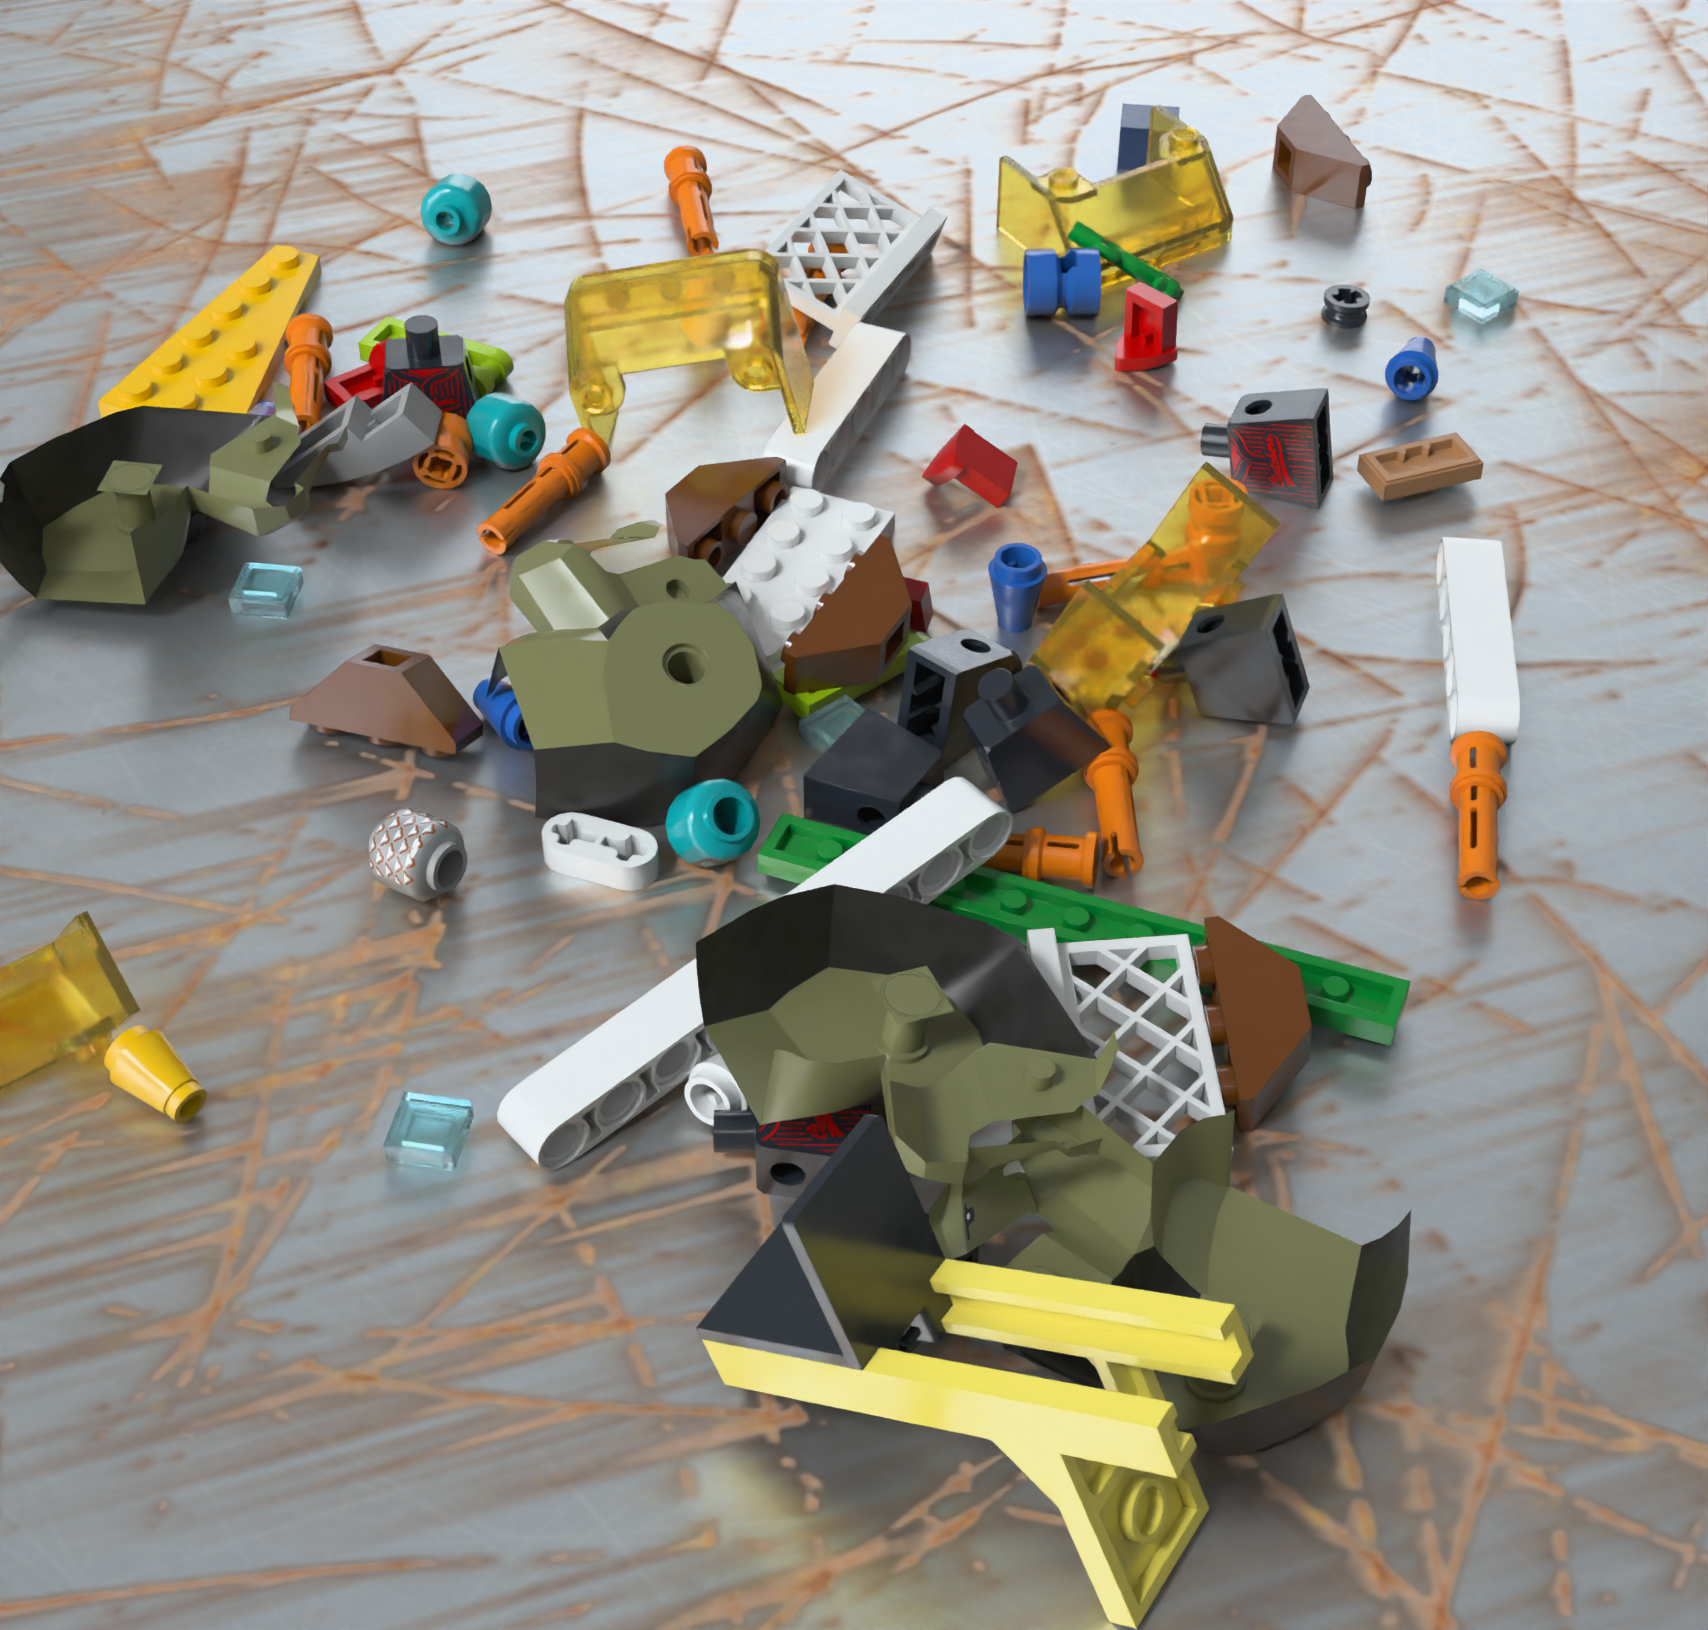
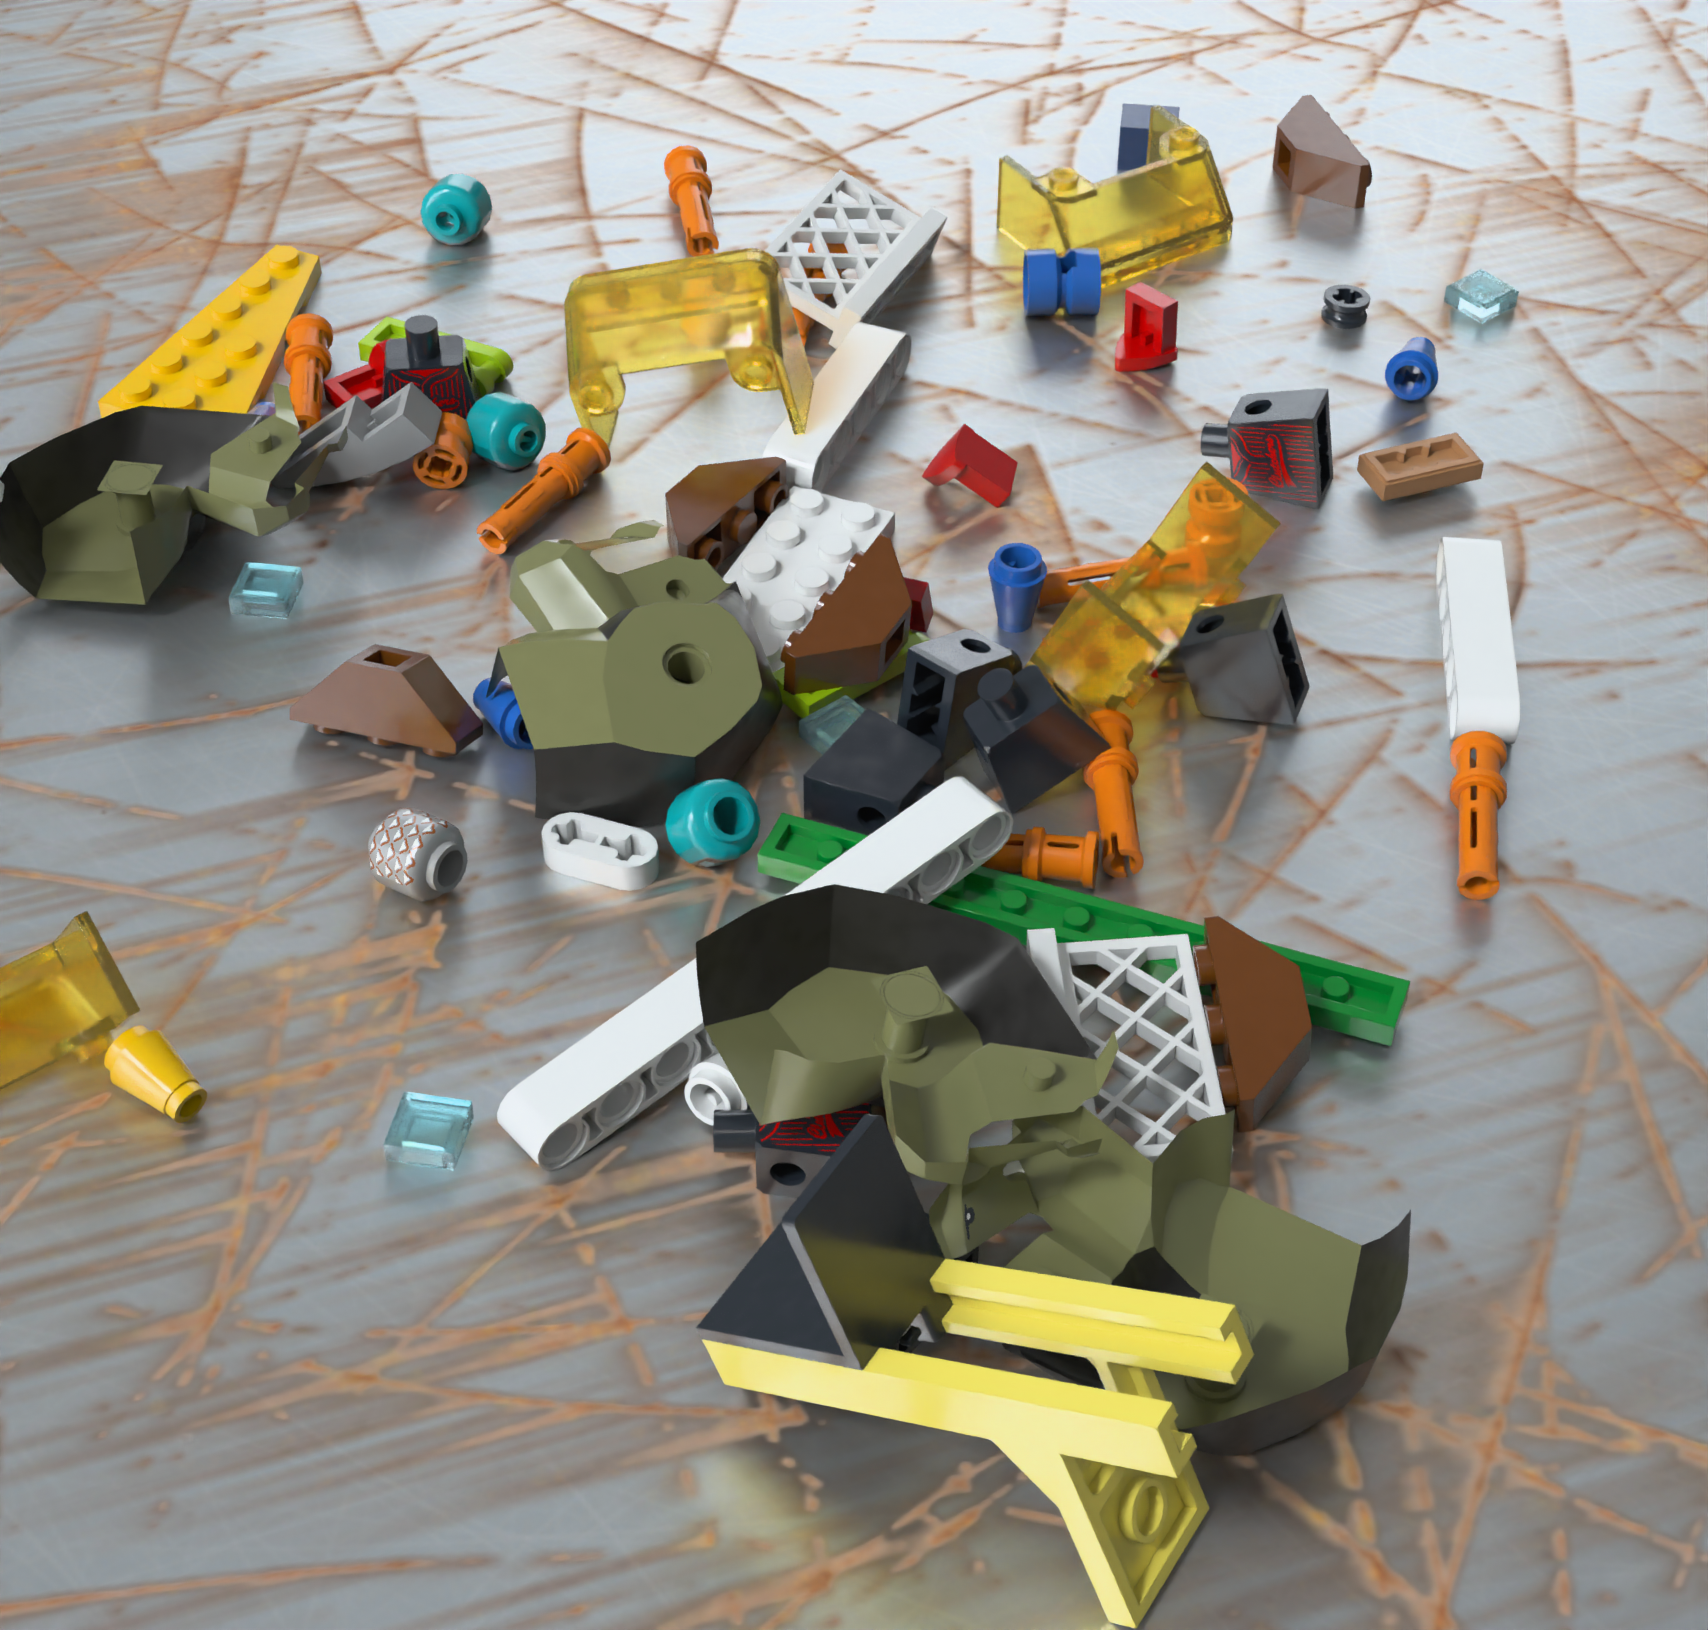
(1125, 261): green animal -> none

